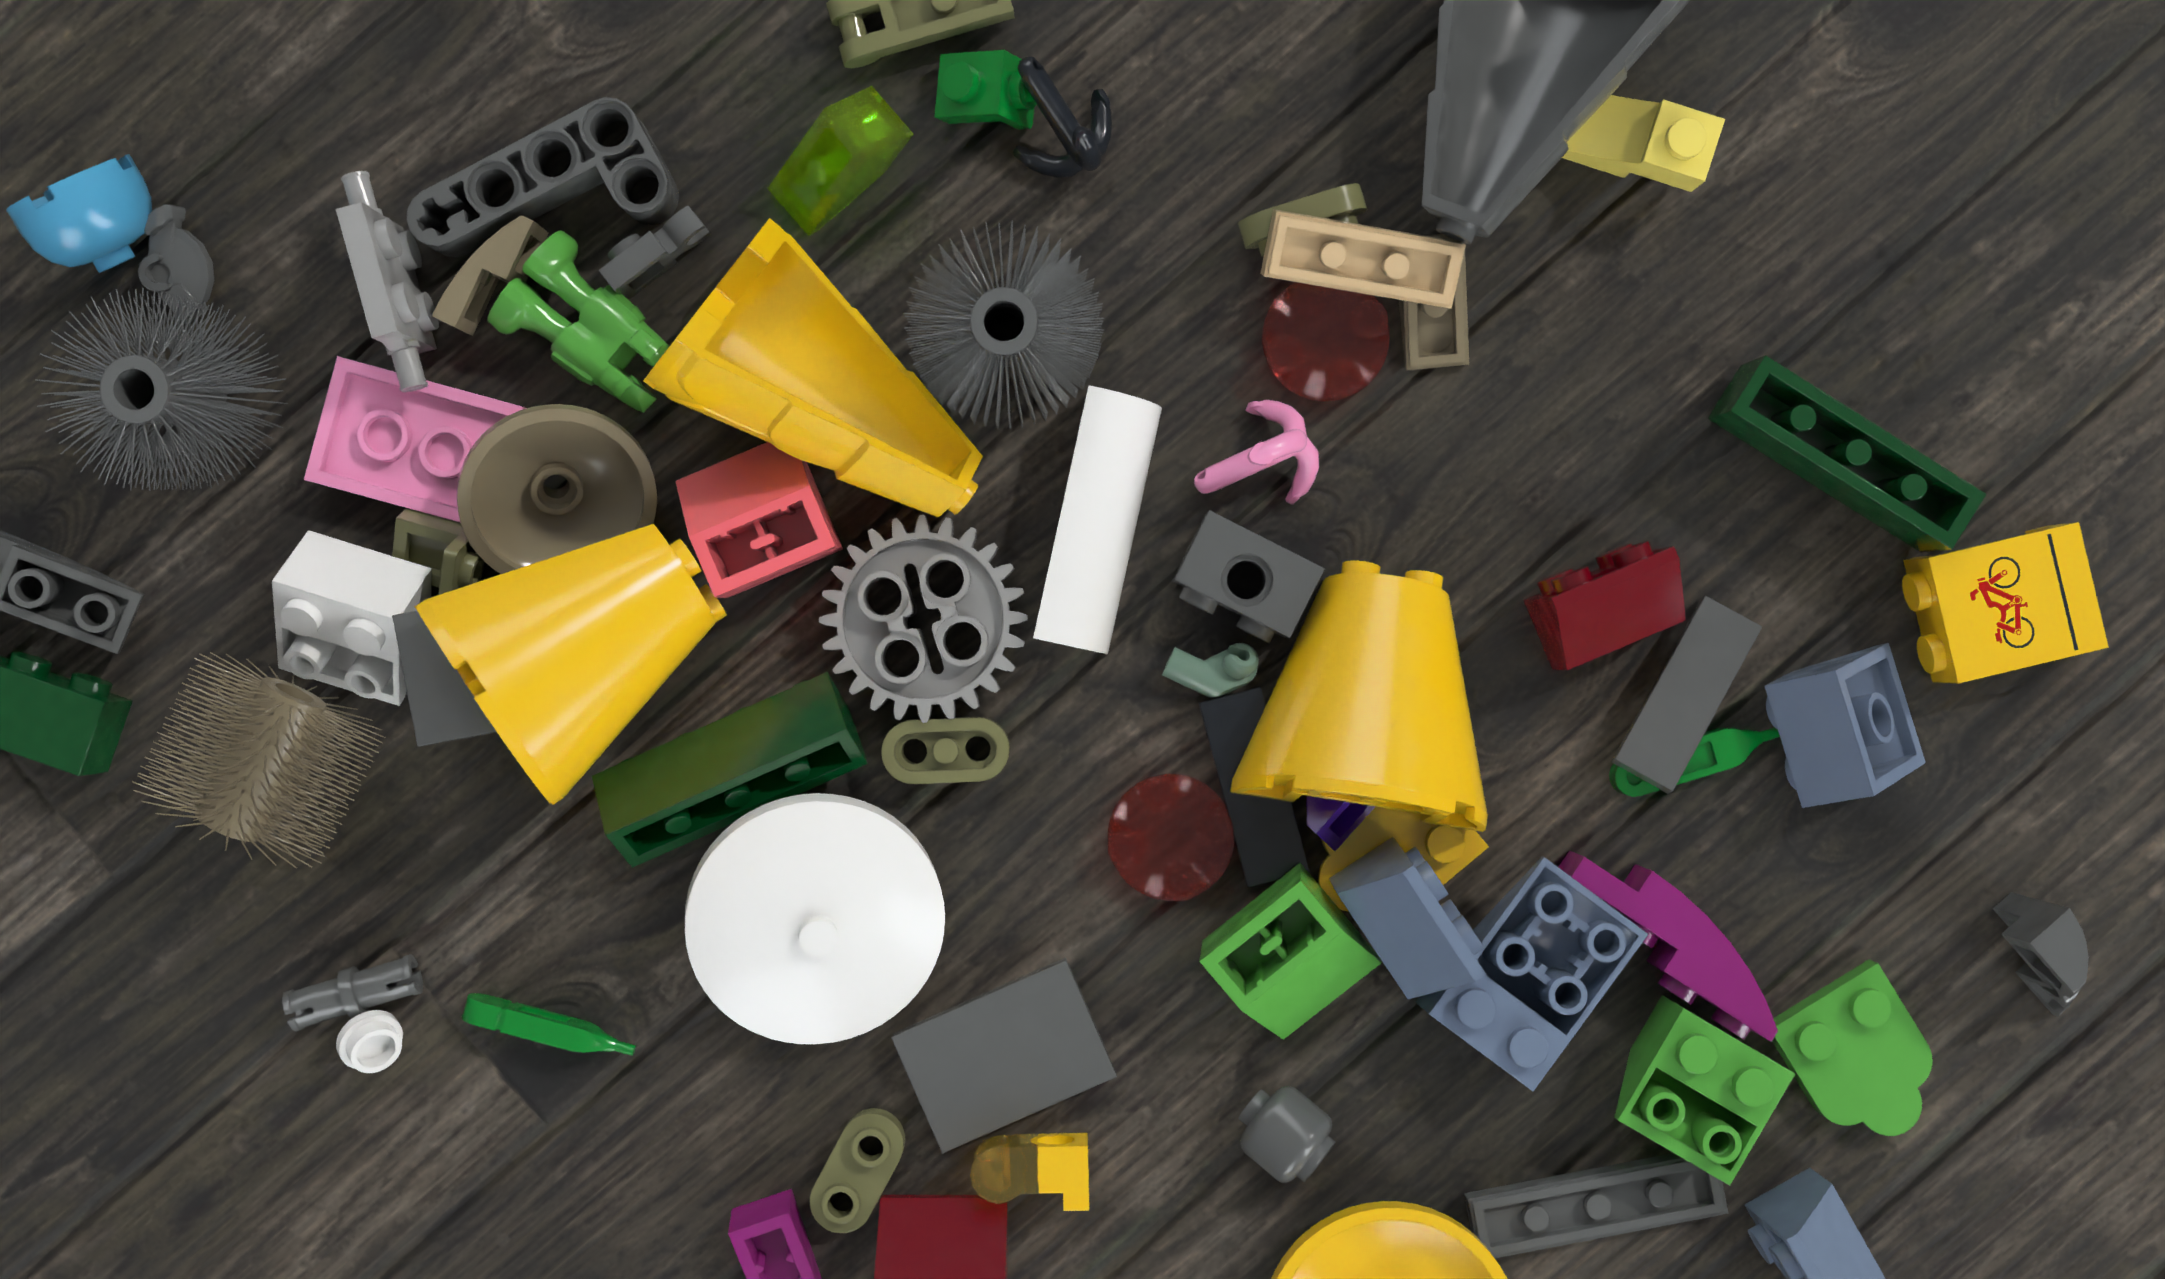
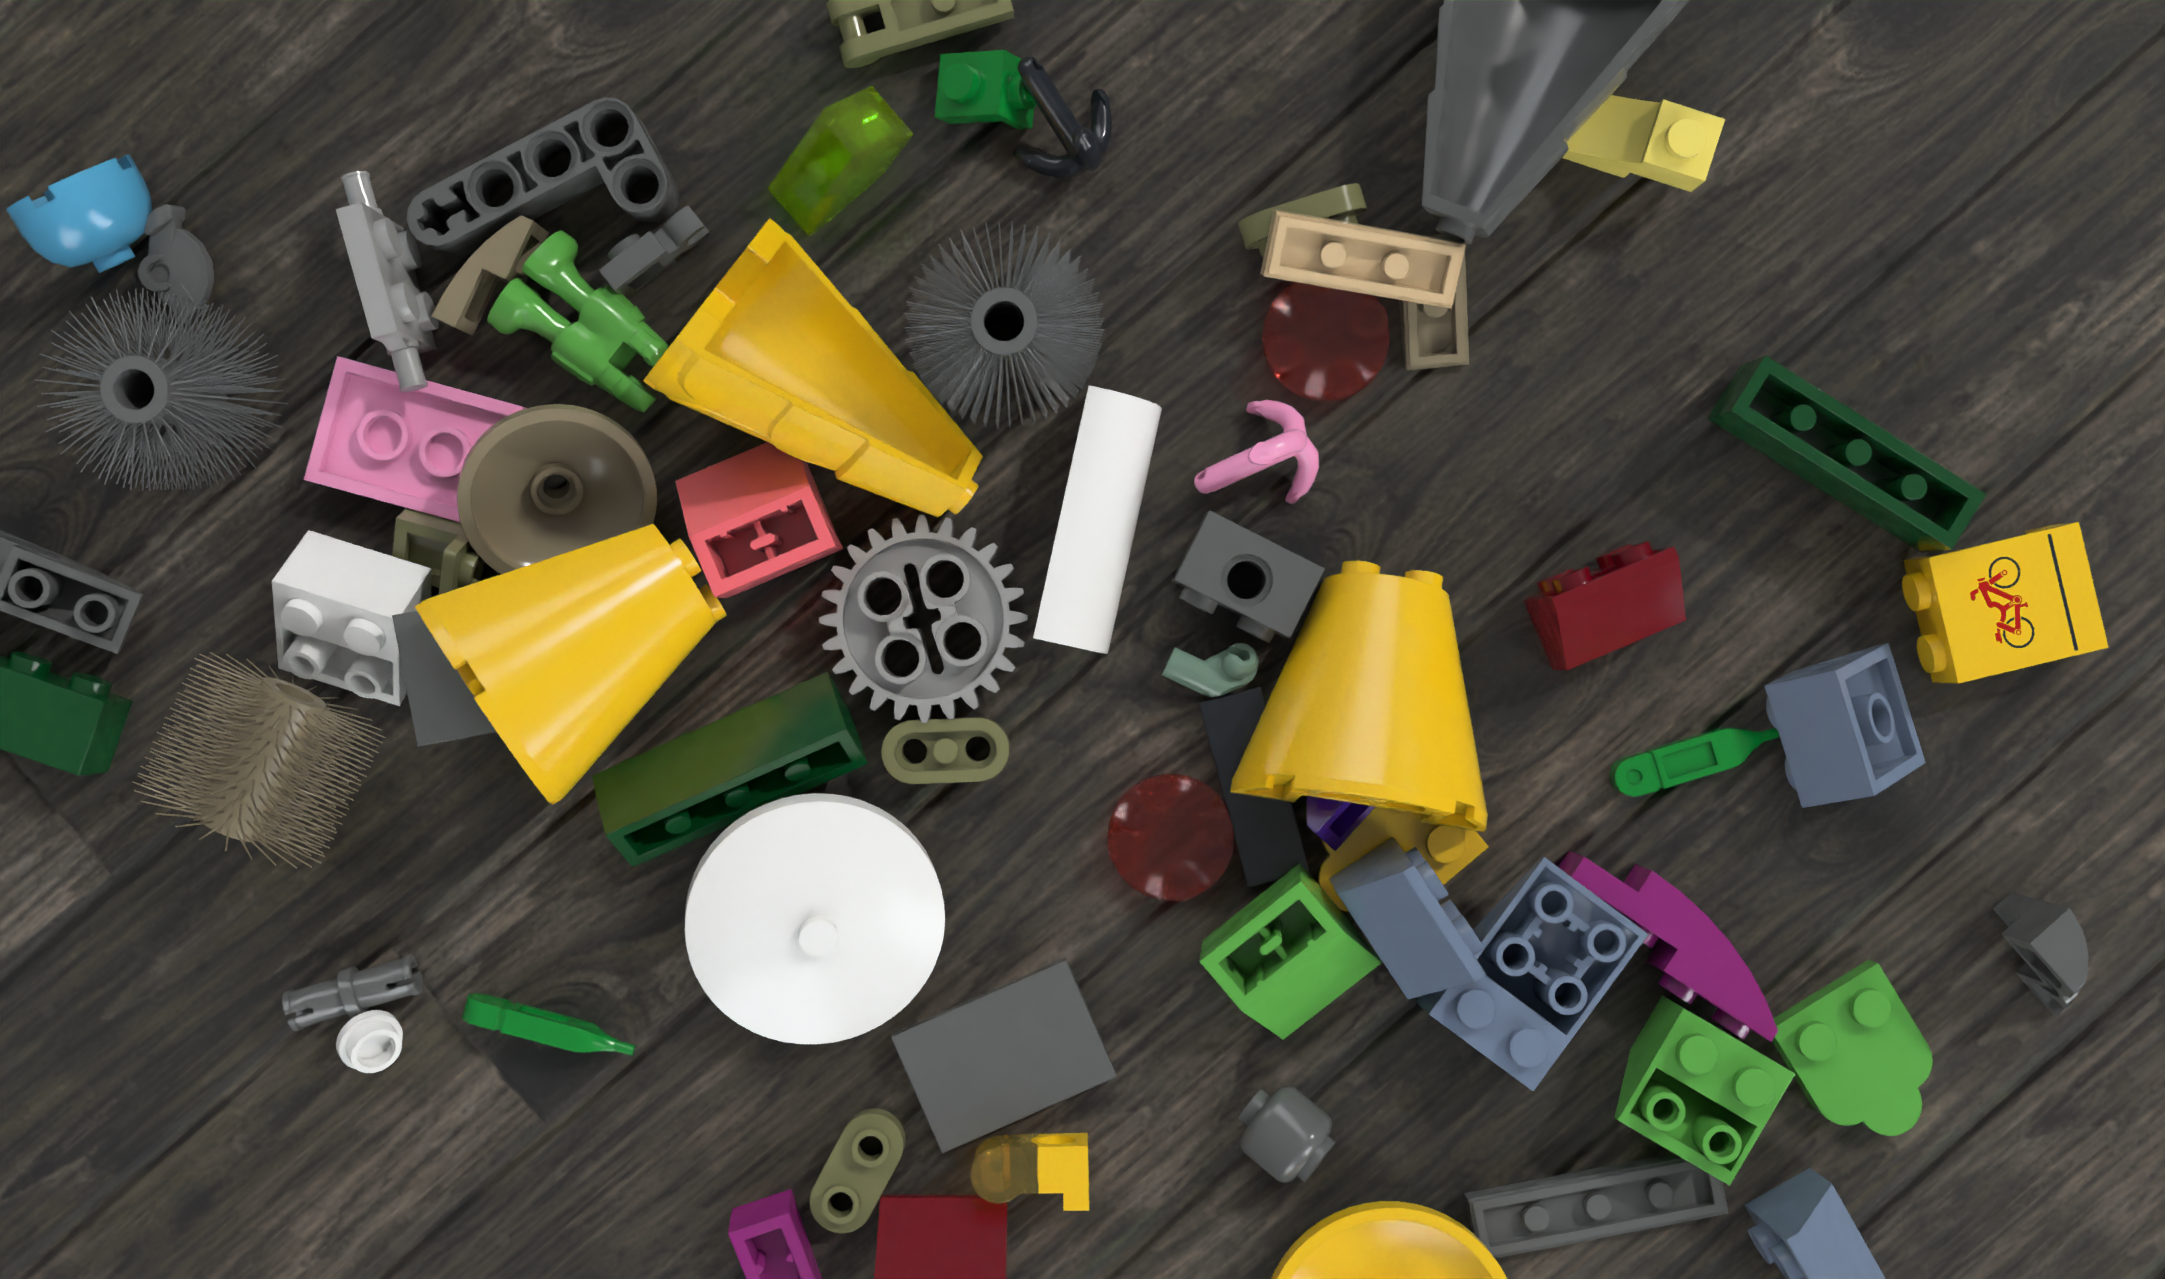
(1686, 694): dark grey tile -> none

